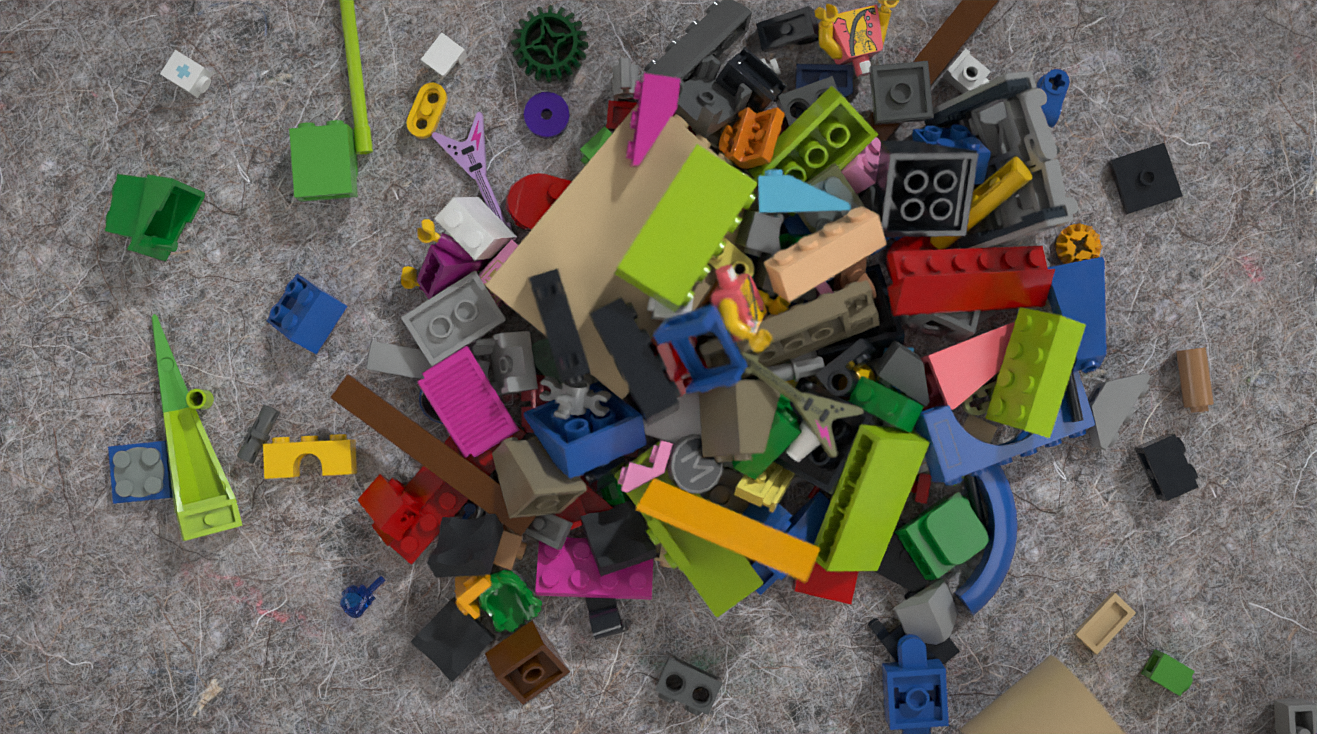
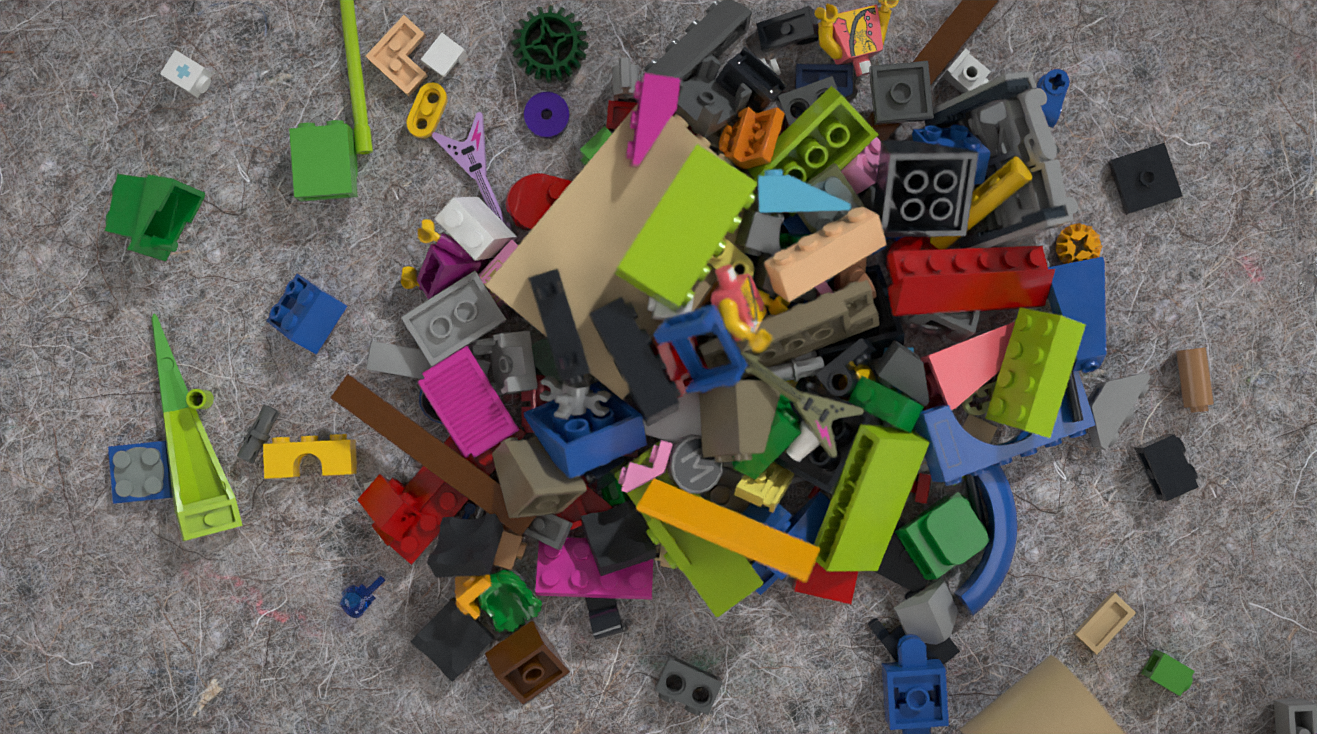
(392, 54): none -> light nougat plate

